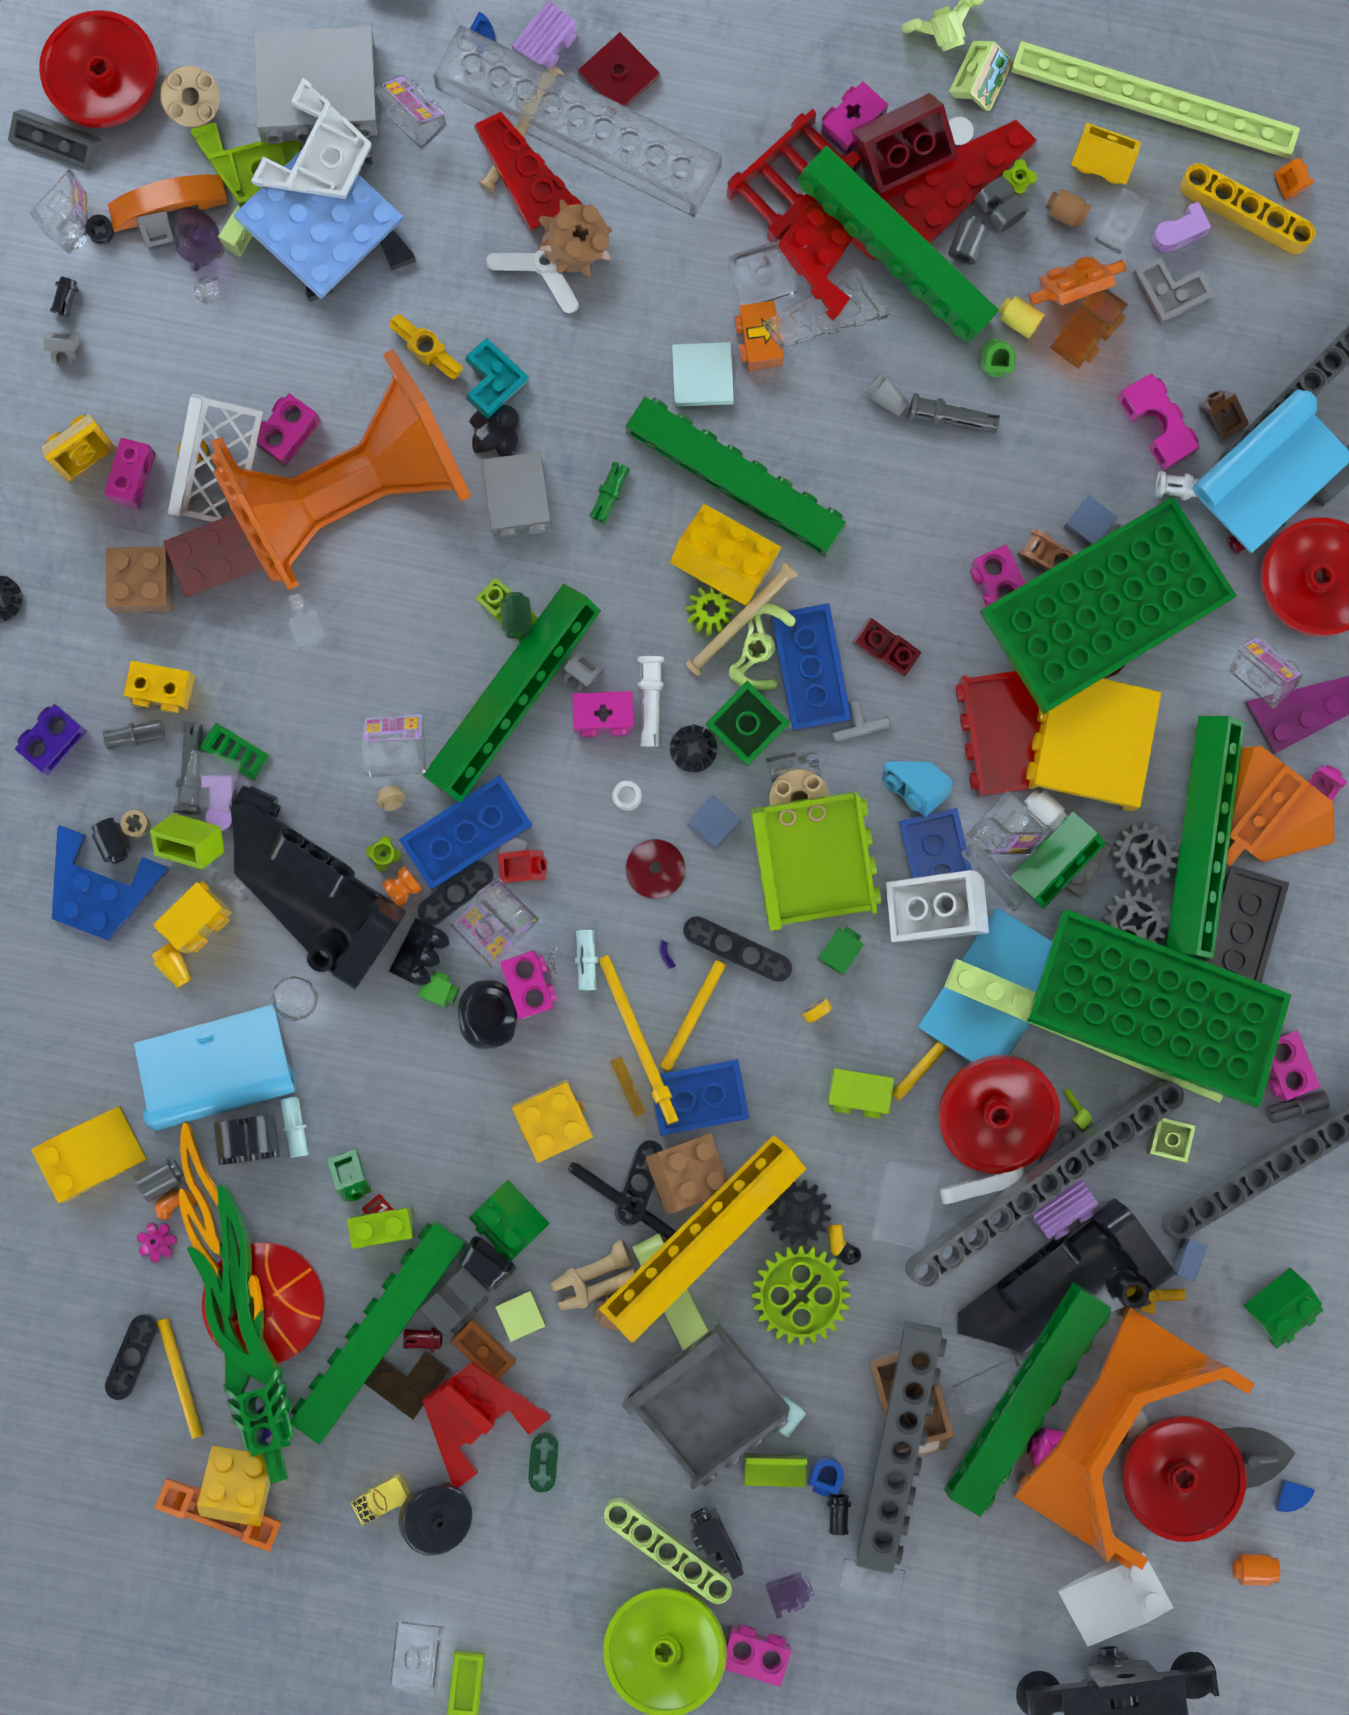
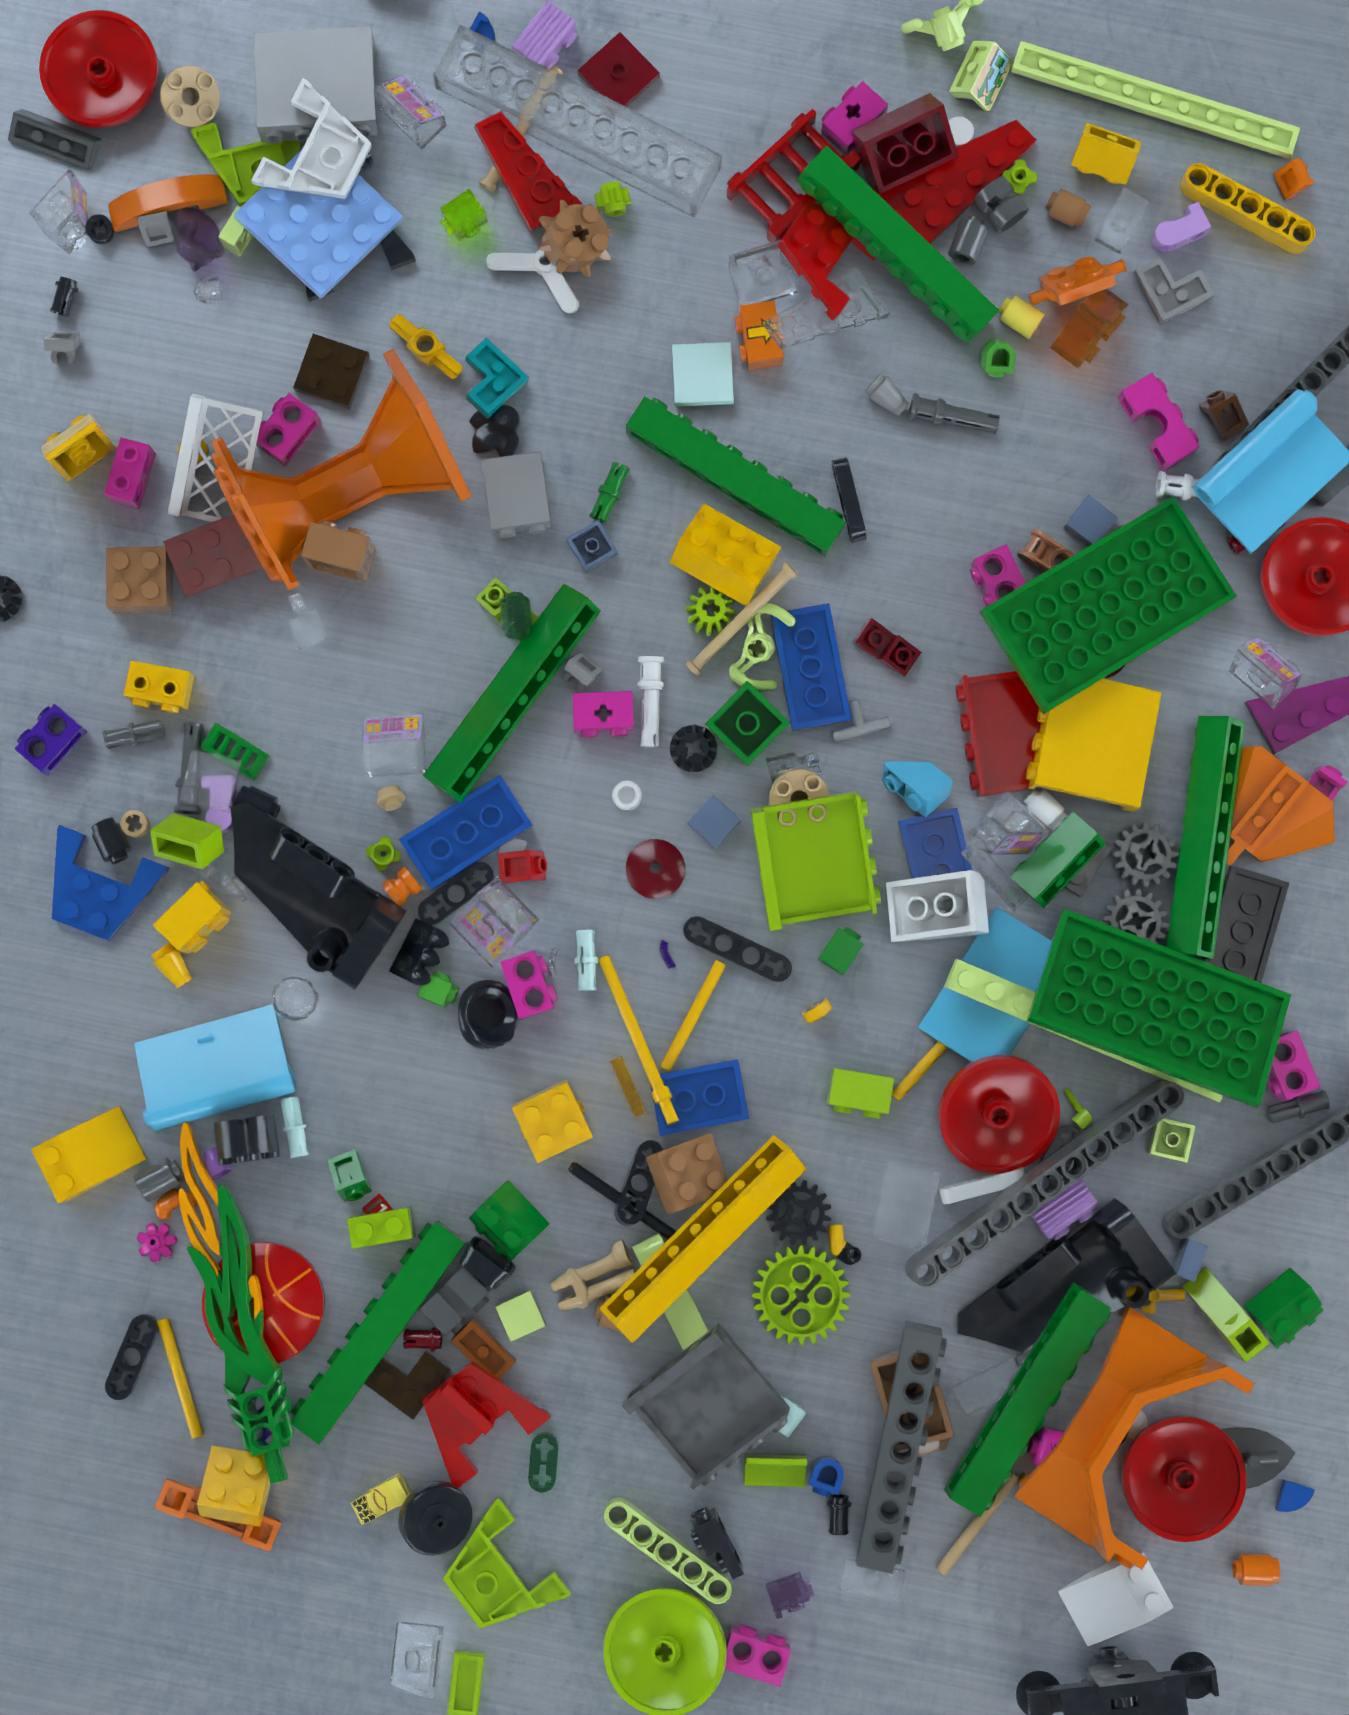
(211, 1163): none -> medium lavender hose
(331, 371): none -> dark brown plate
(338, 551): none -> medium nougat brick
(463, 216): none -> clear neon green brick
(488, 1583): none -> lime wing
(592, 546): none -> sand blue piece
(613, 199): none -> lime gear
(848, 499): none -> black beam
(975, 1527): none -> tan bar
(1226, 1316): none -> lime slope

